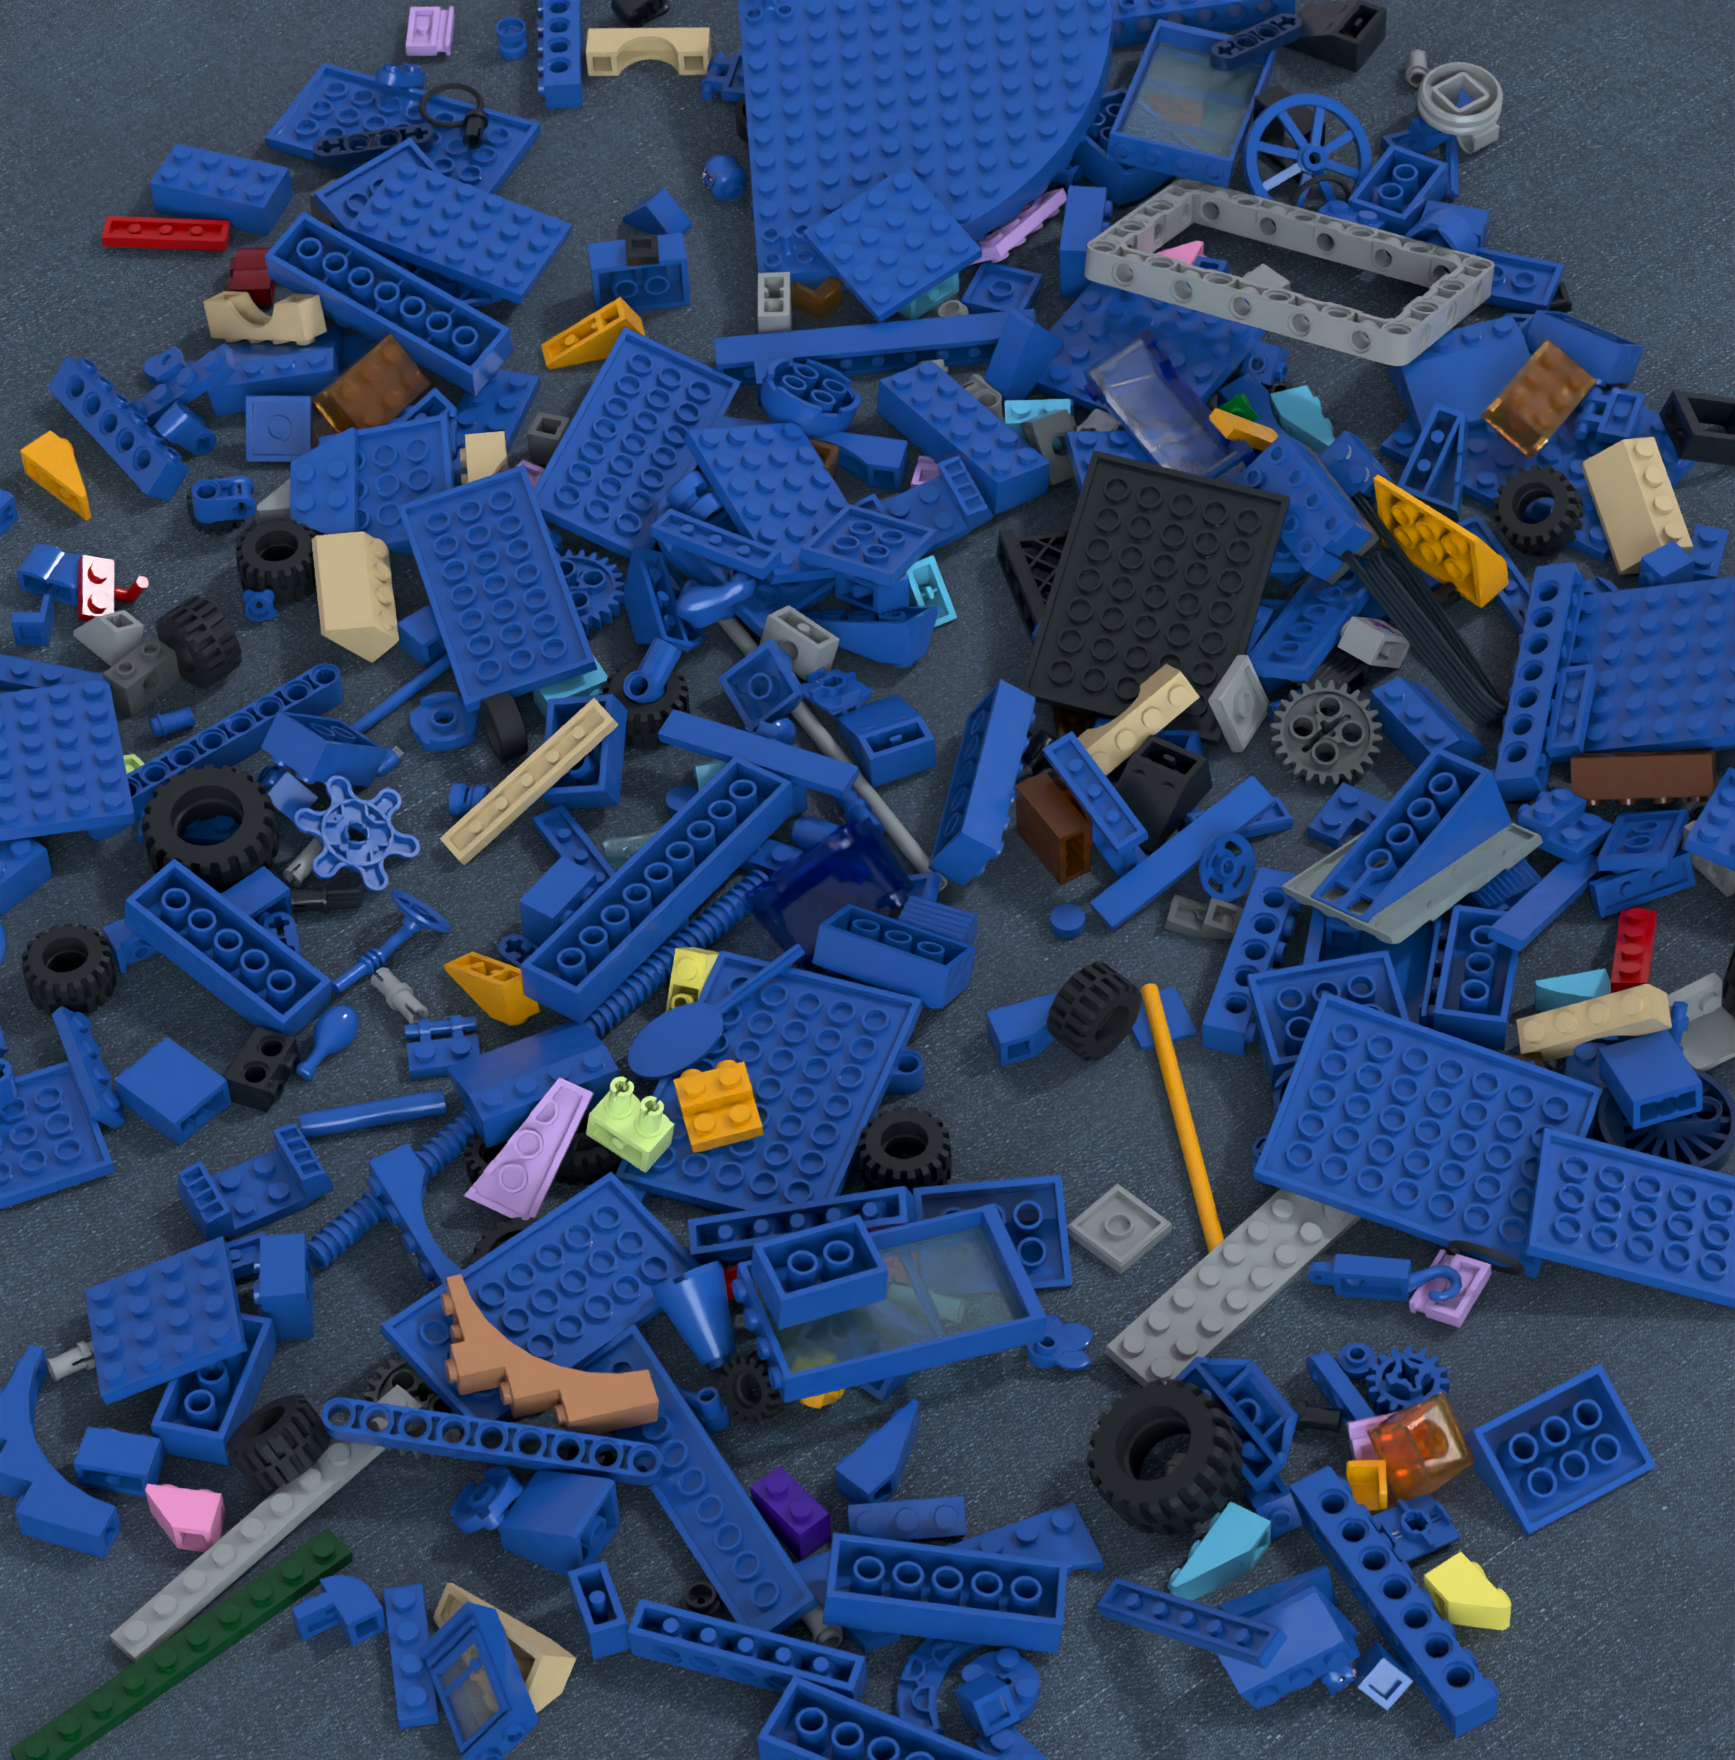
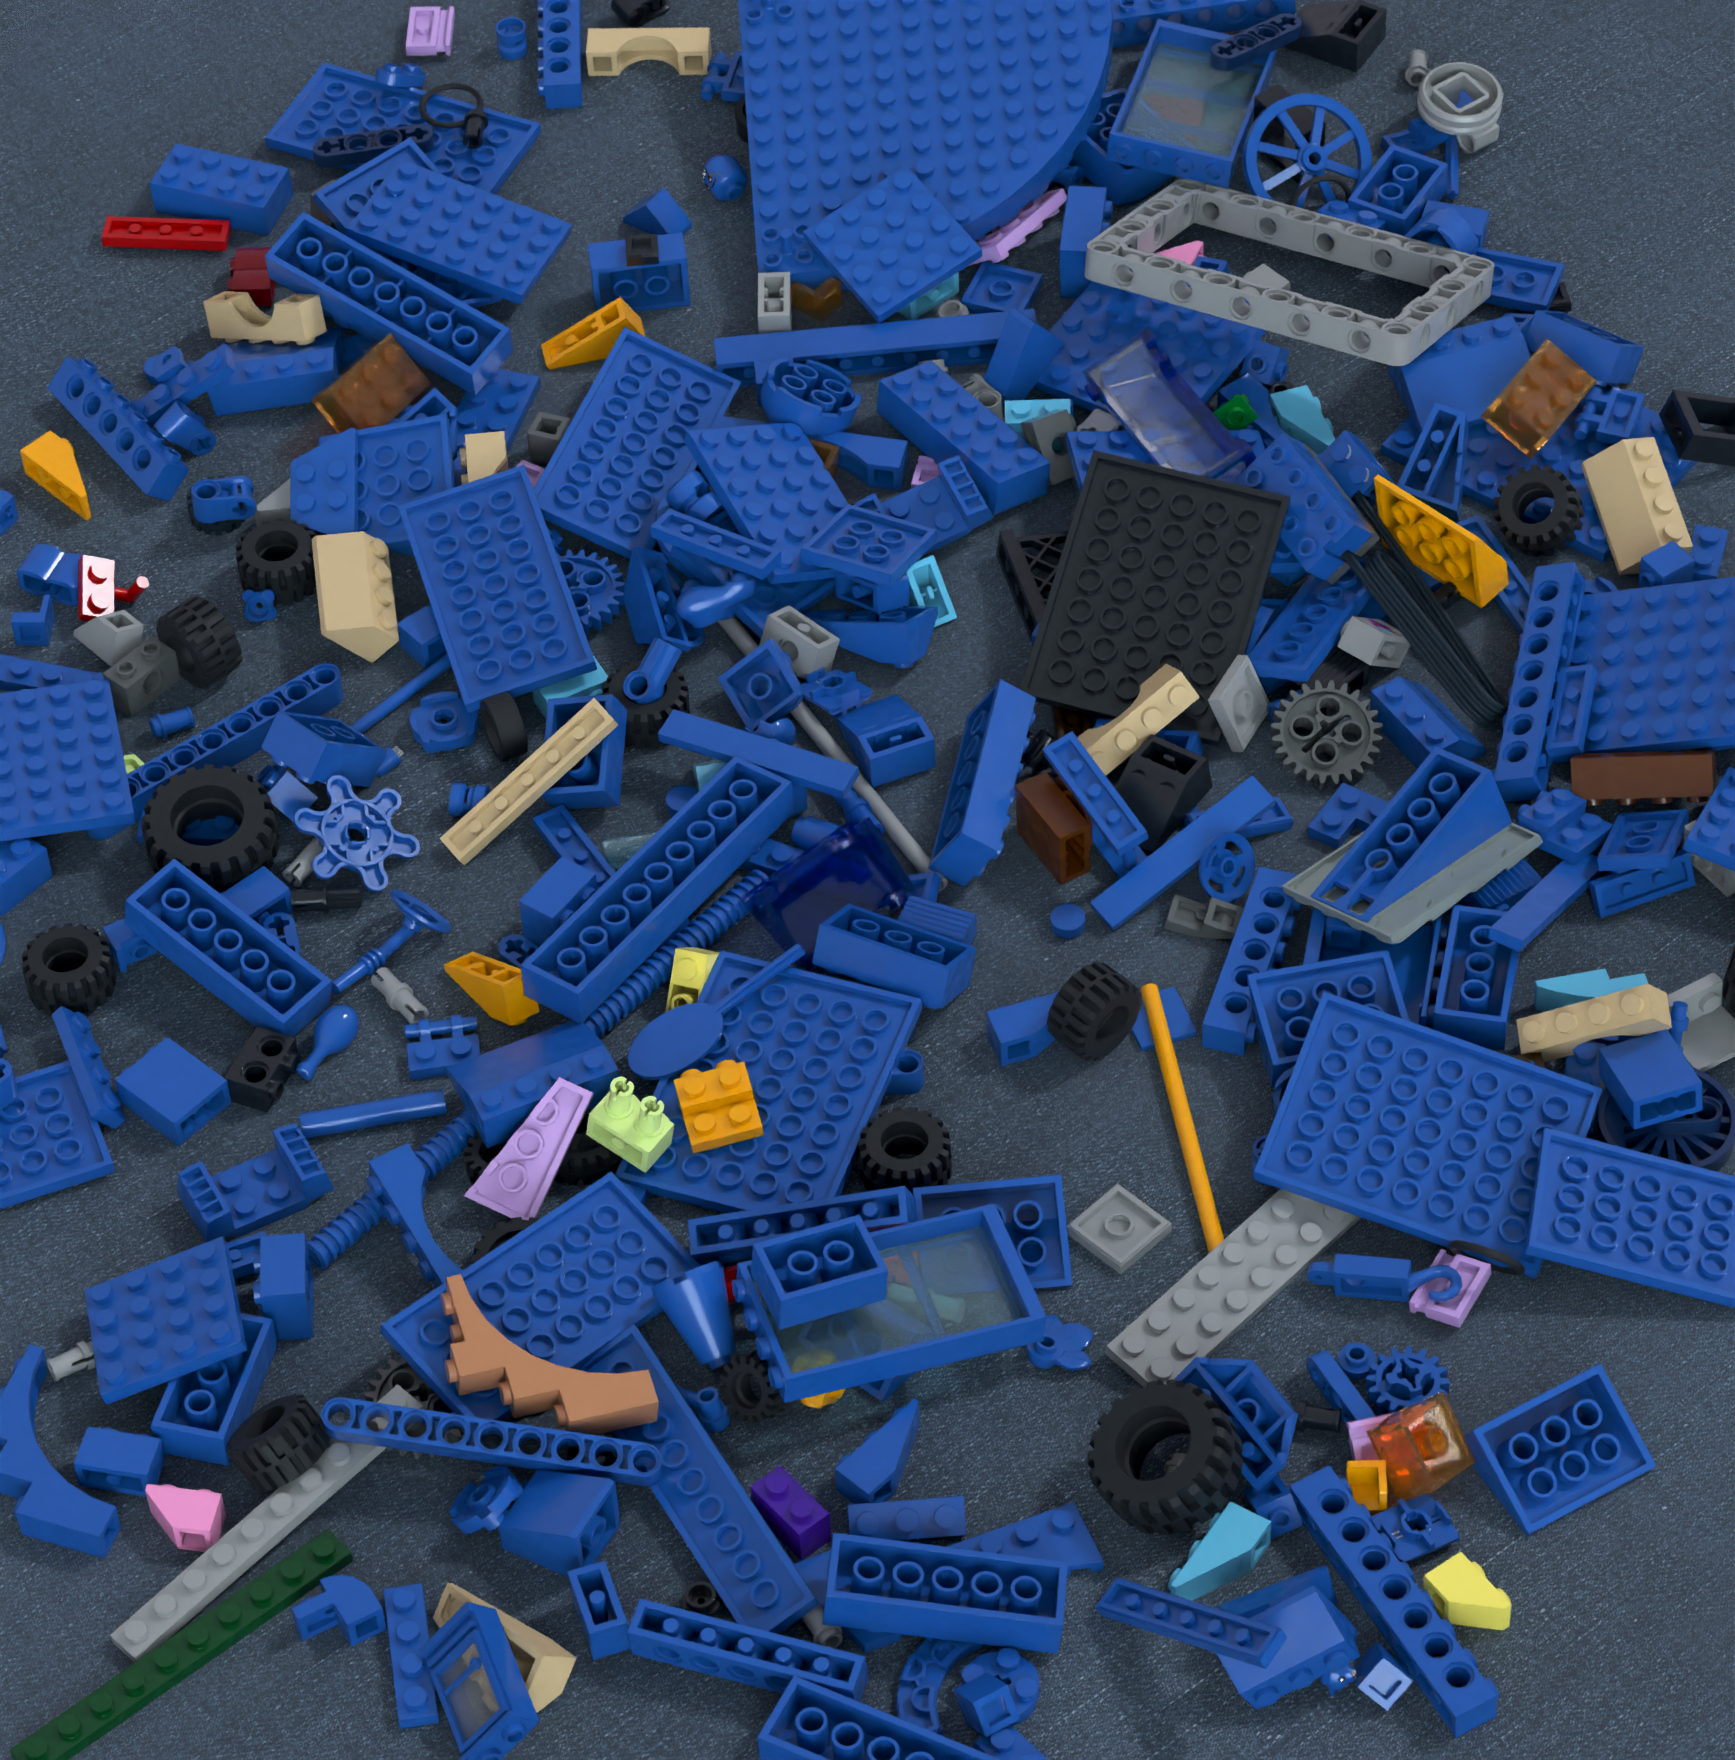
(278, 427): blue plate -> none
(1237, 427): light orange tile -> none
(1634, 949): red plate -> none

